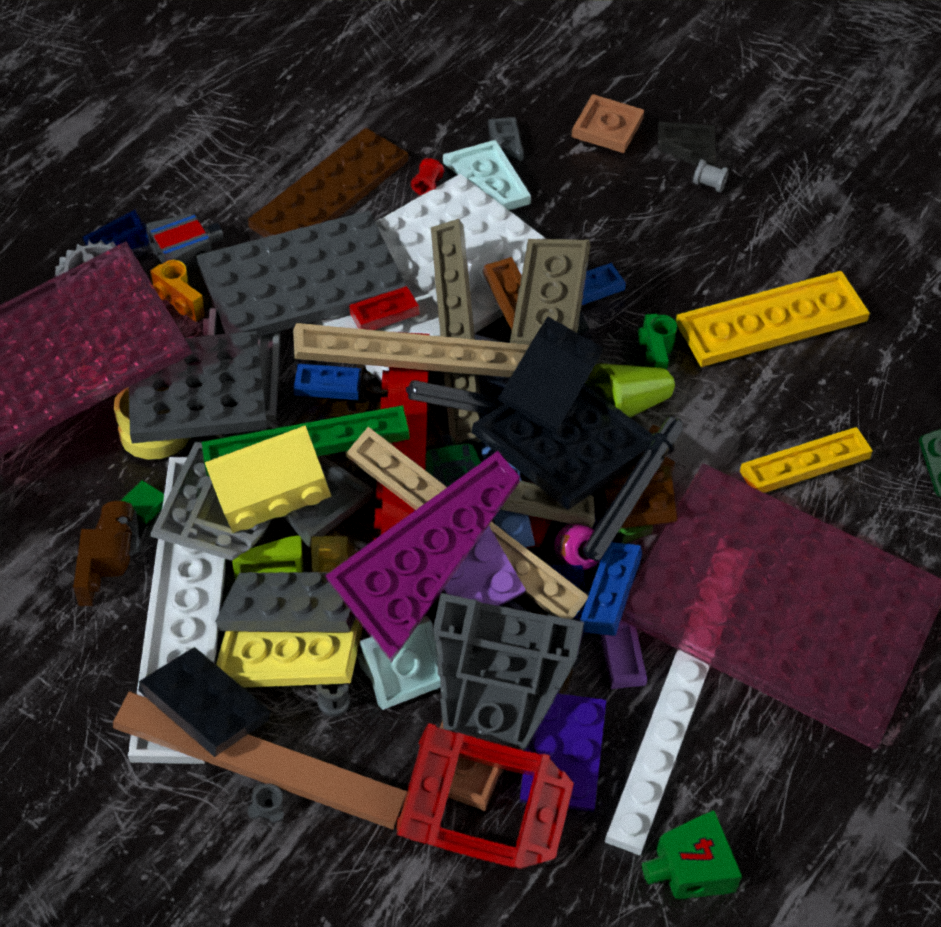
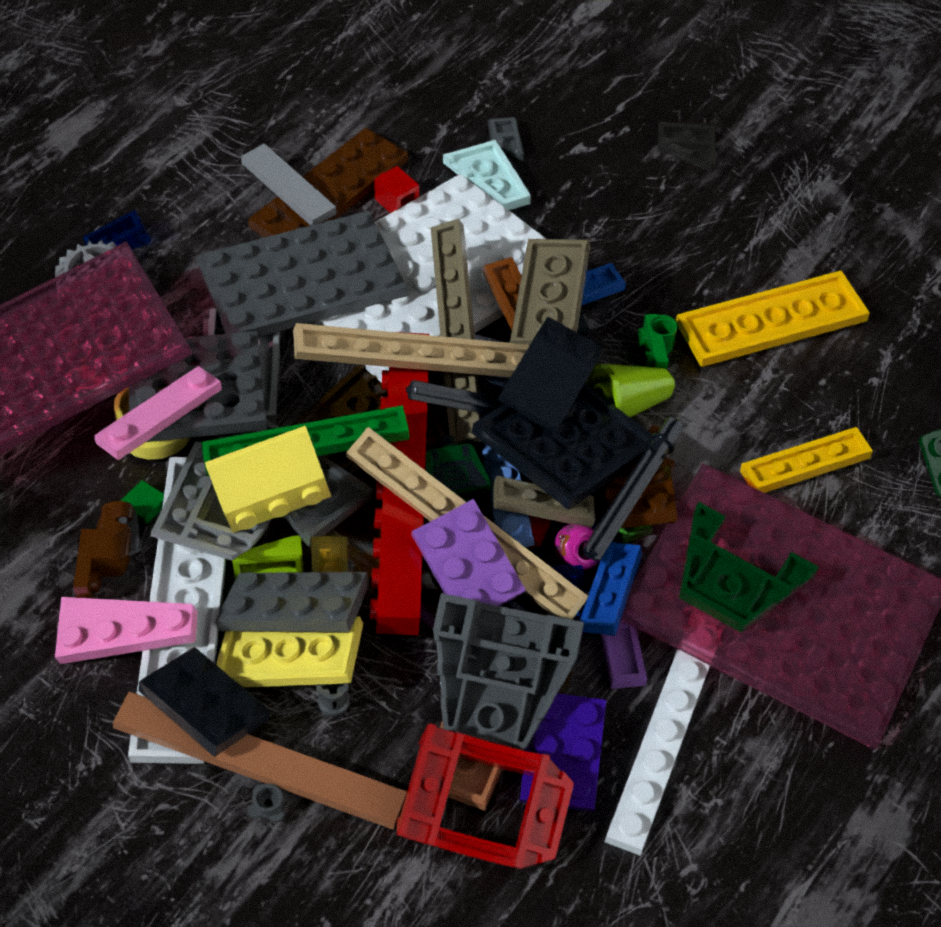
(116, 627): none -> bright pink wing
(157, 412): none -> bright pink plate
(172, 285): plate -> none
(182, 239): torso -> none
(288, 185): none -> light grey tile
(327, 381): blue plate -> none
(384, 309): red plate -> none
(395, 189): none -> red brick
(408, 566): magenta wing -> none
(411, 671): light aqua bracket -> none
(429, 174): red bush -> none
(608, 123): nougat plate -> none
(695, 860): green torso -> none
(710, 175): light grey bush -> none
(729, 585): none -> dark green wing

